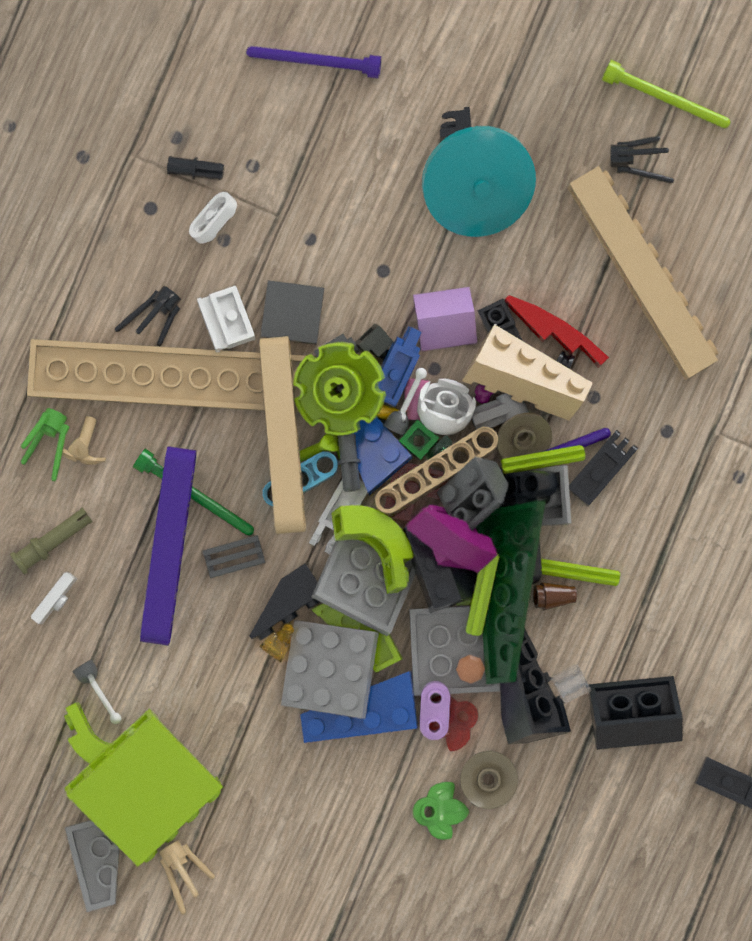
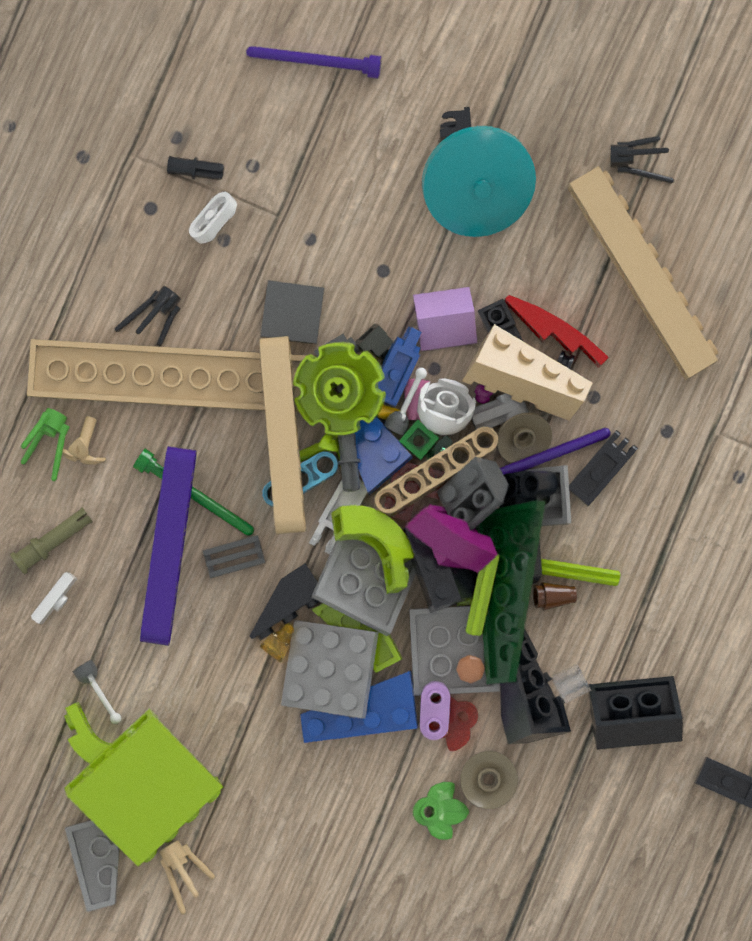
(226, 319): white plate -> none
(543, 459): lime axle -> none
(616, 74): lime piece -> none

